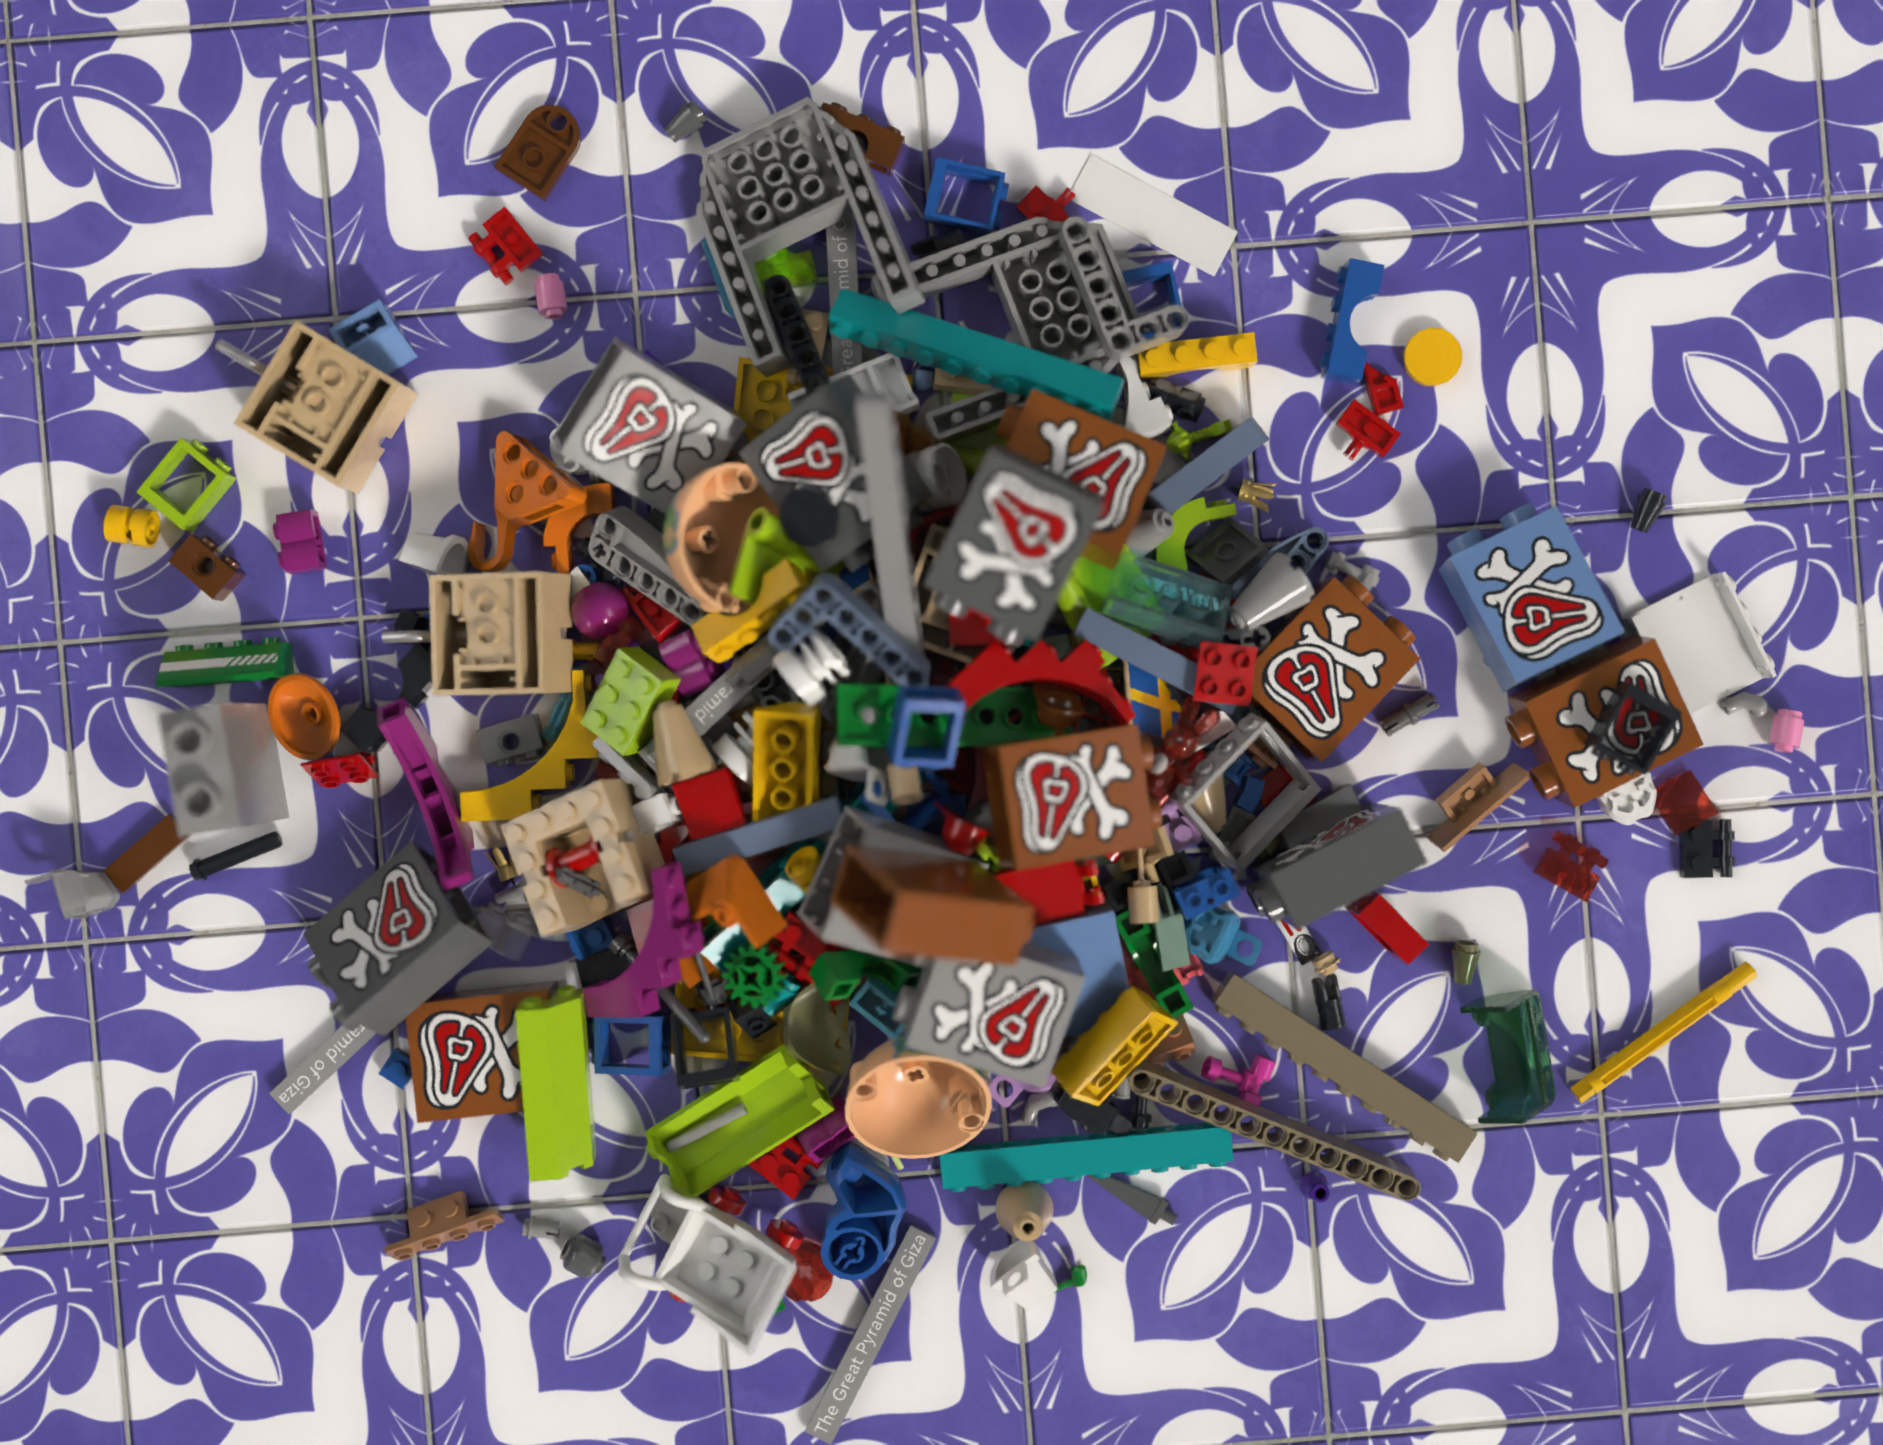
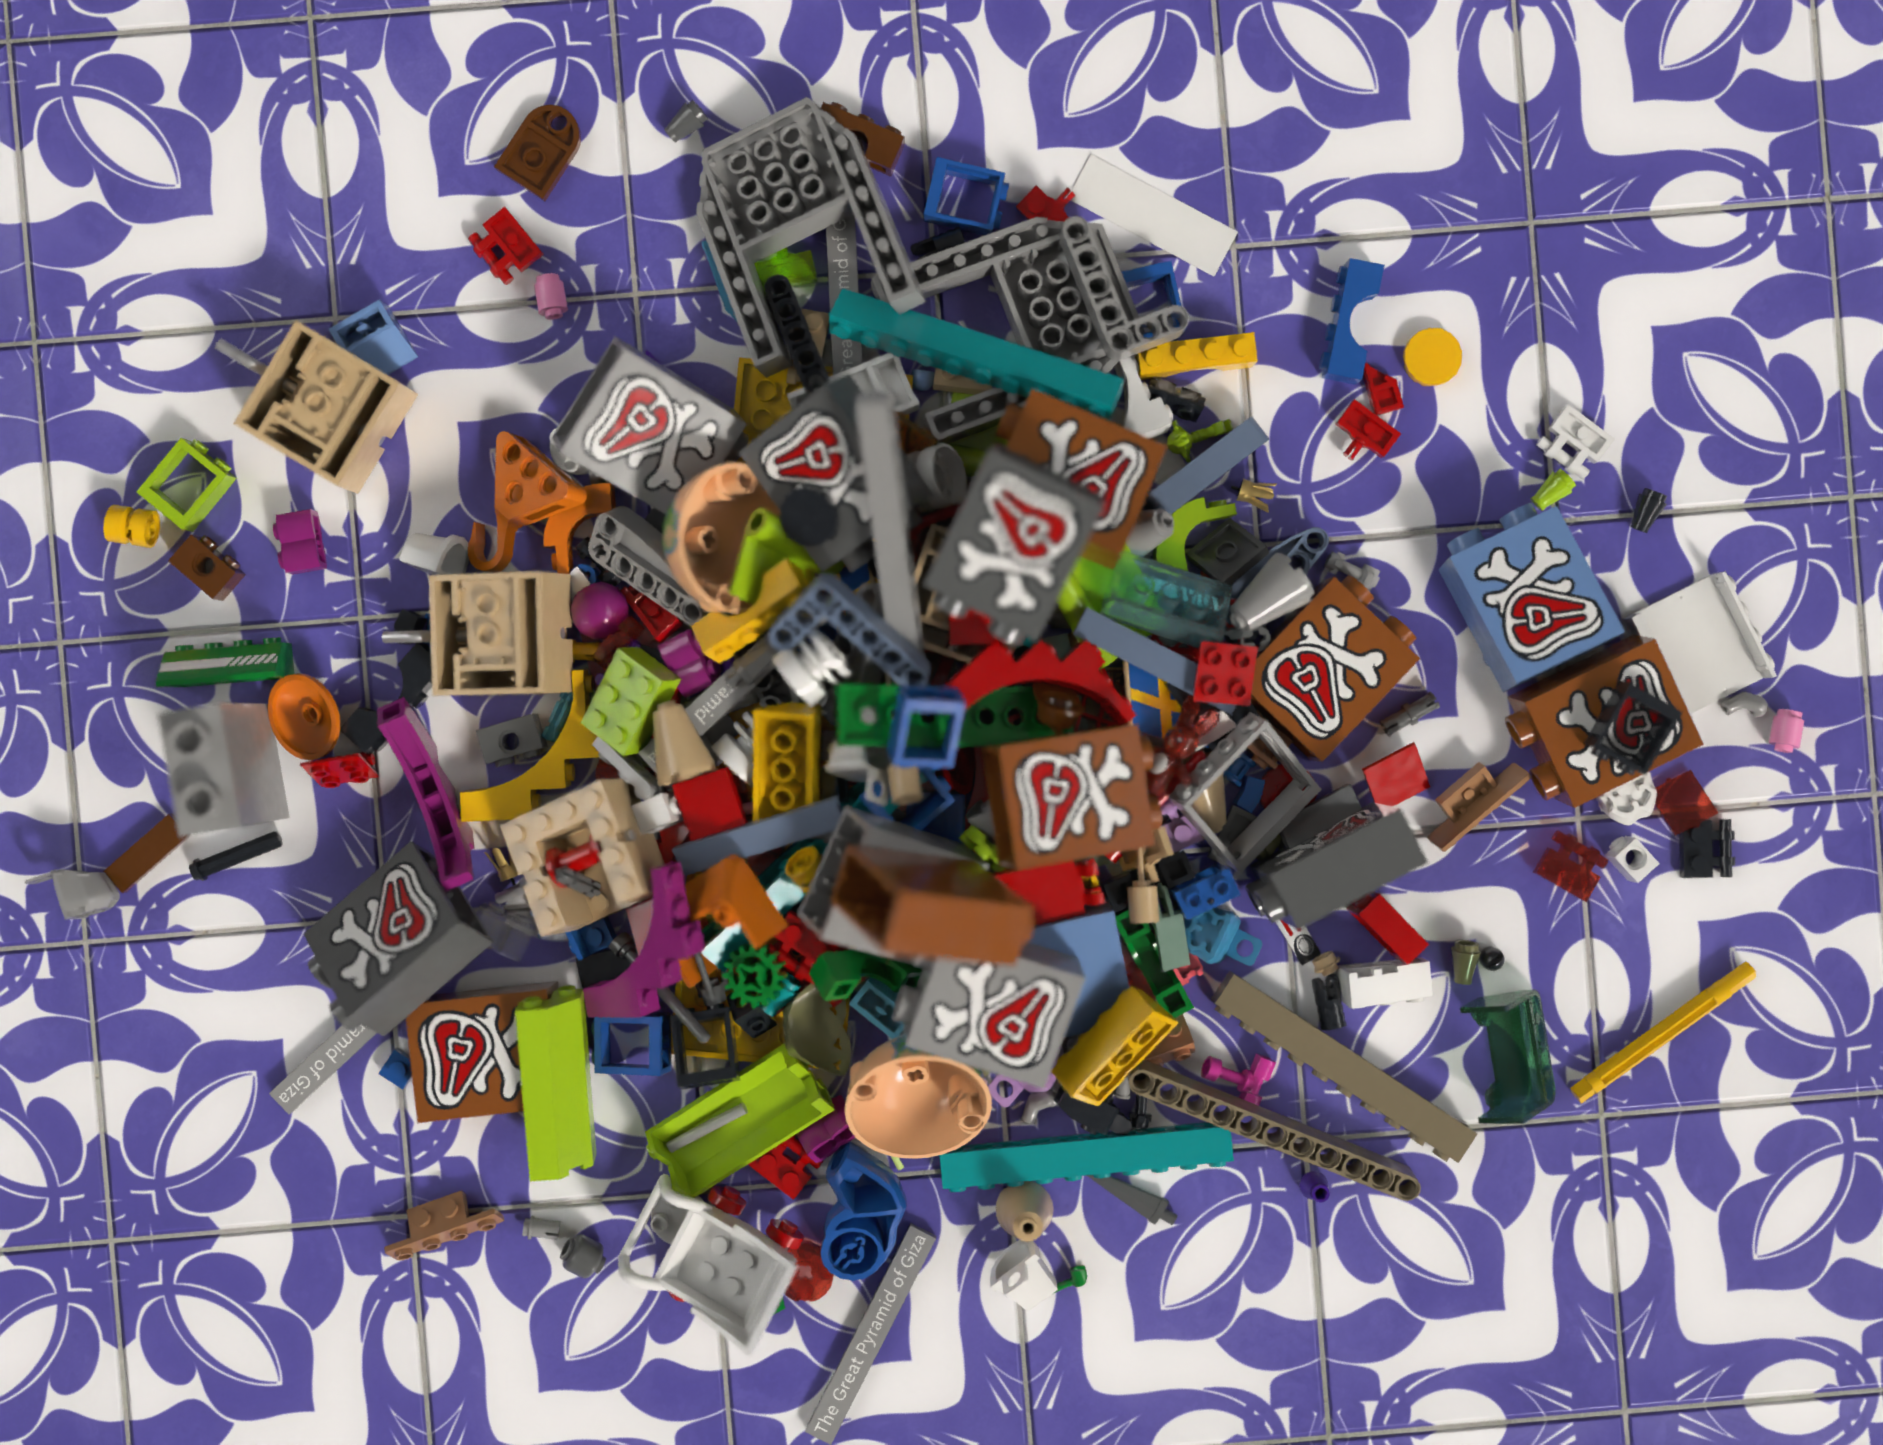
(959, 832): red piece -> none
(1384, 982): none -> white wedge
(1396, 776): none -> red piece
(1488, 955): none -> black hinge
(1553, 489): none -> lime cone
(1581, 435): none -> white plate
(1642, 863): none -> white brick

